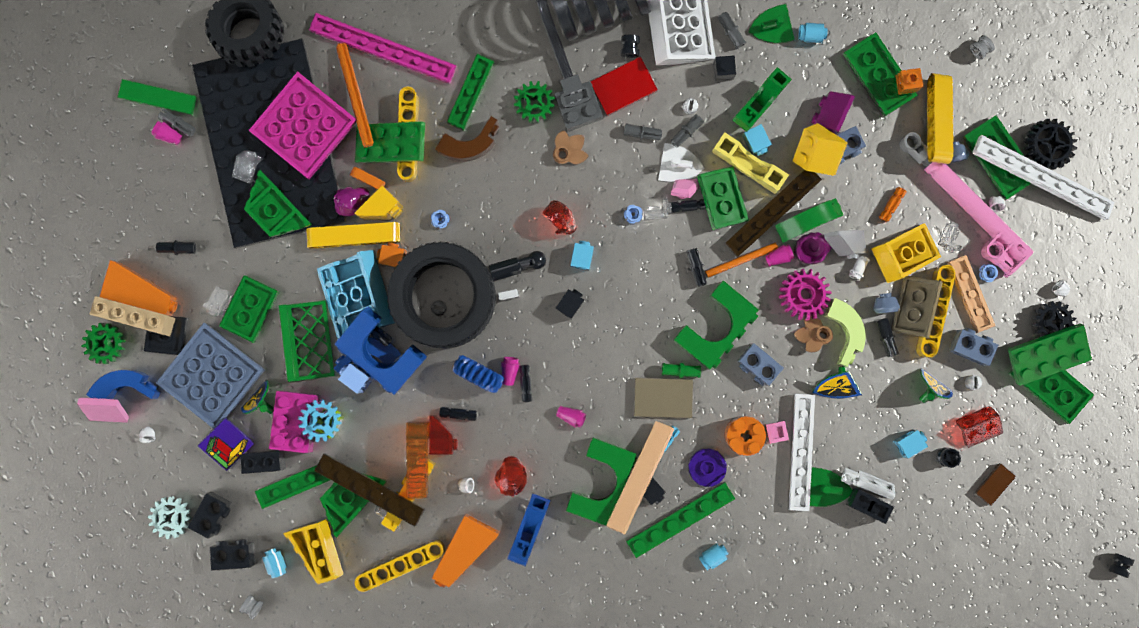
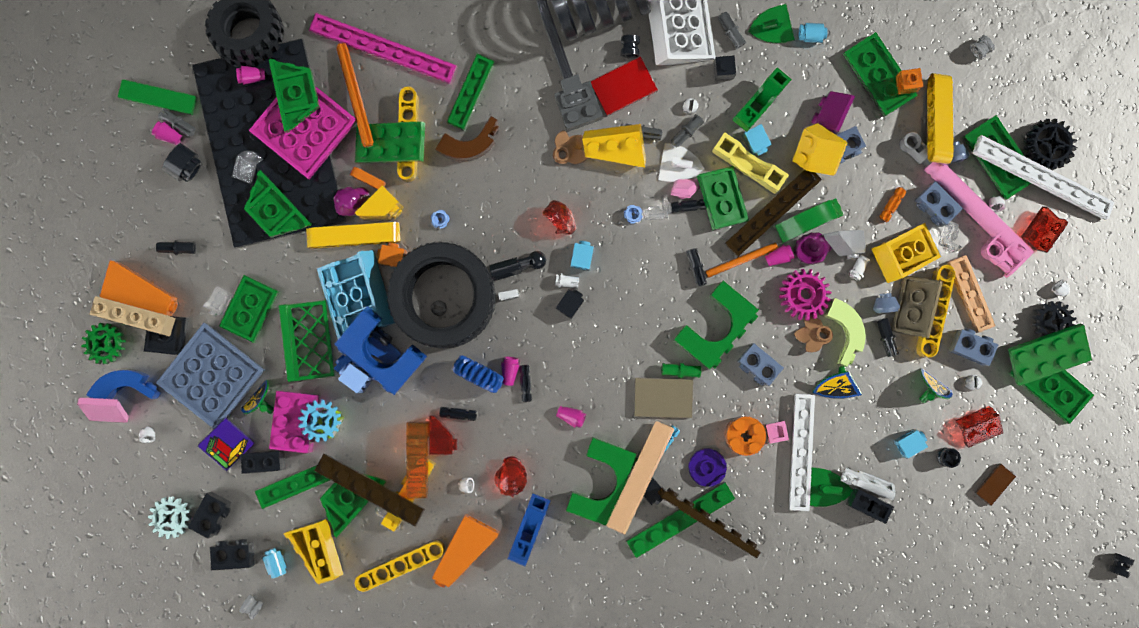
(182, 163): none -> black piece
(250, 74): none -> dark pink cone
(294, 93): none -> green wing
(527, 97): green gear -> none
(566, 281): none -> white pin
(616, 145): none -> yellow wedge
(714, 556): medium azure brick -> none
(715, 525): none -> dark brown plate
(941, 200): none -> sand blue brick
(993, 272): light blue plate -> none
(1044, 230): none -> clear red bracket

